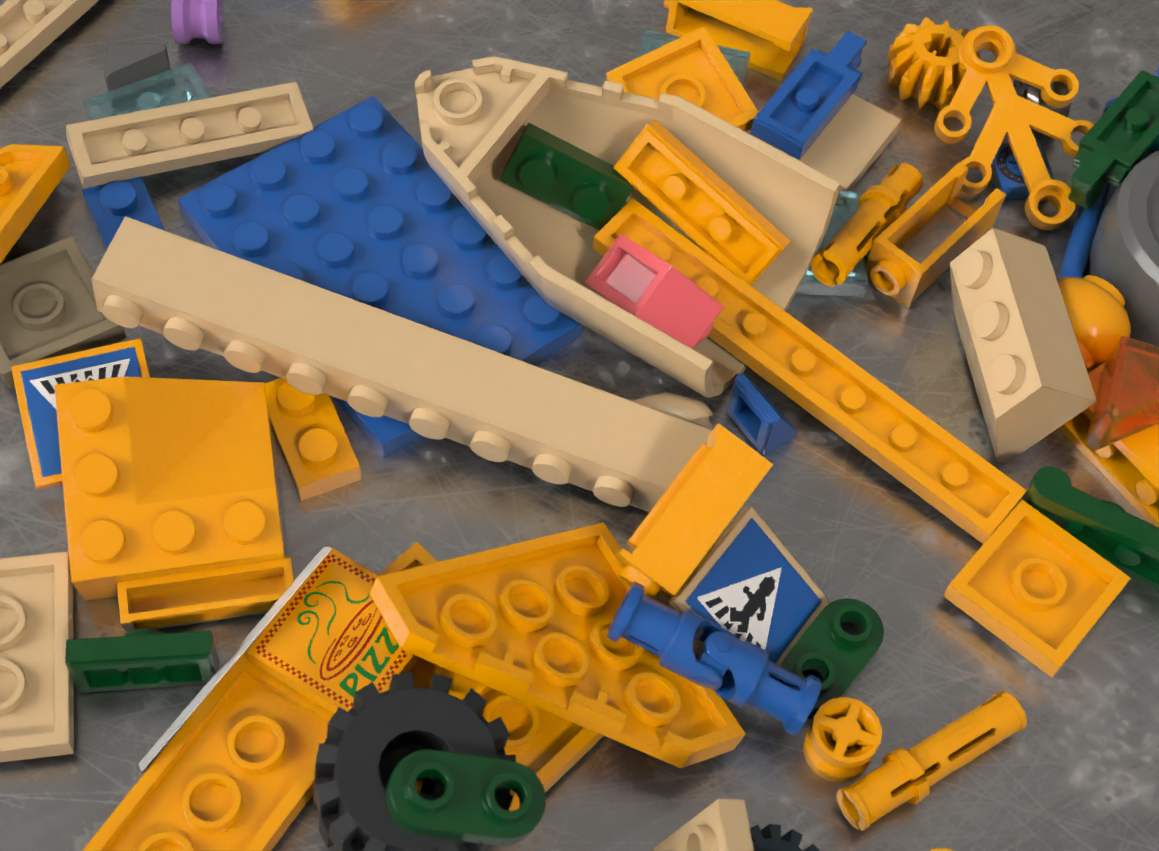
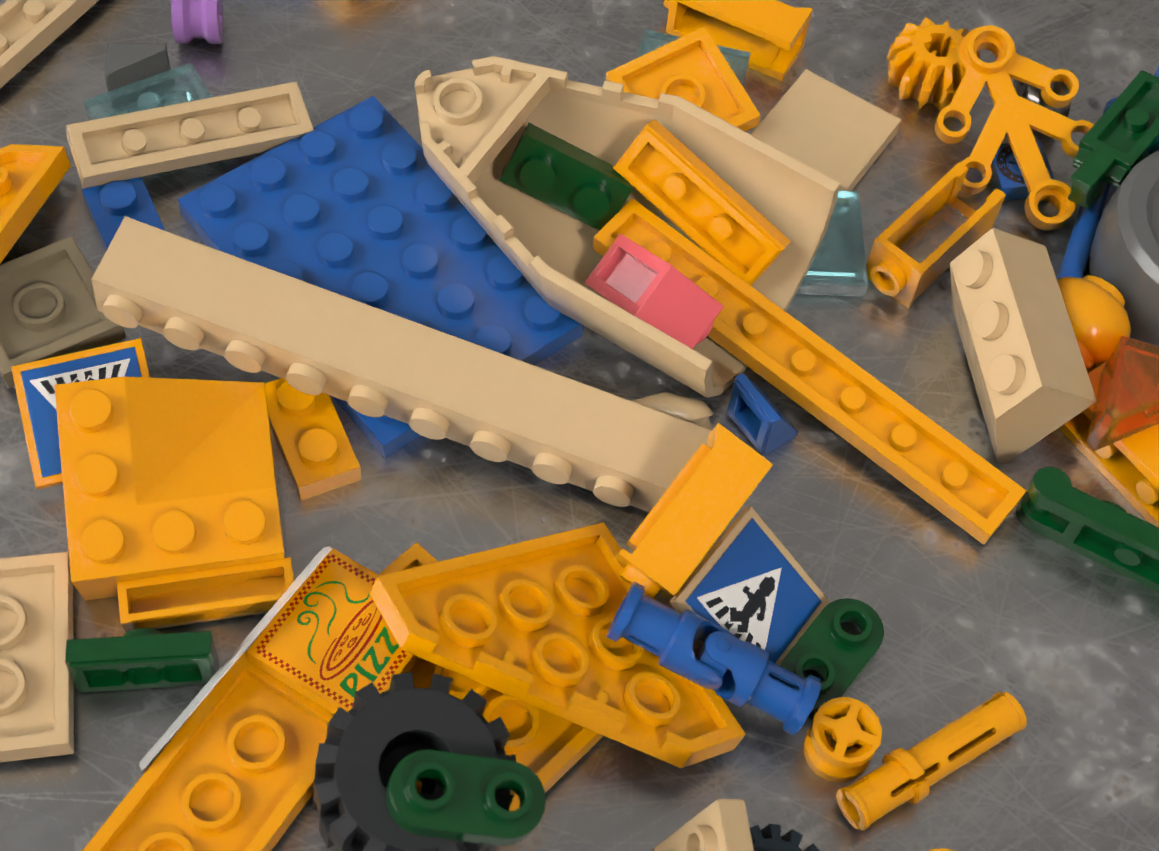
(811, 97): blue hinge -> none
(875, 212): light orange pin -> none
(1036, 587): light orange plate -> none

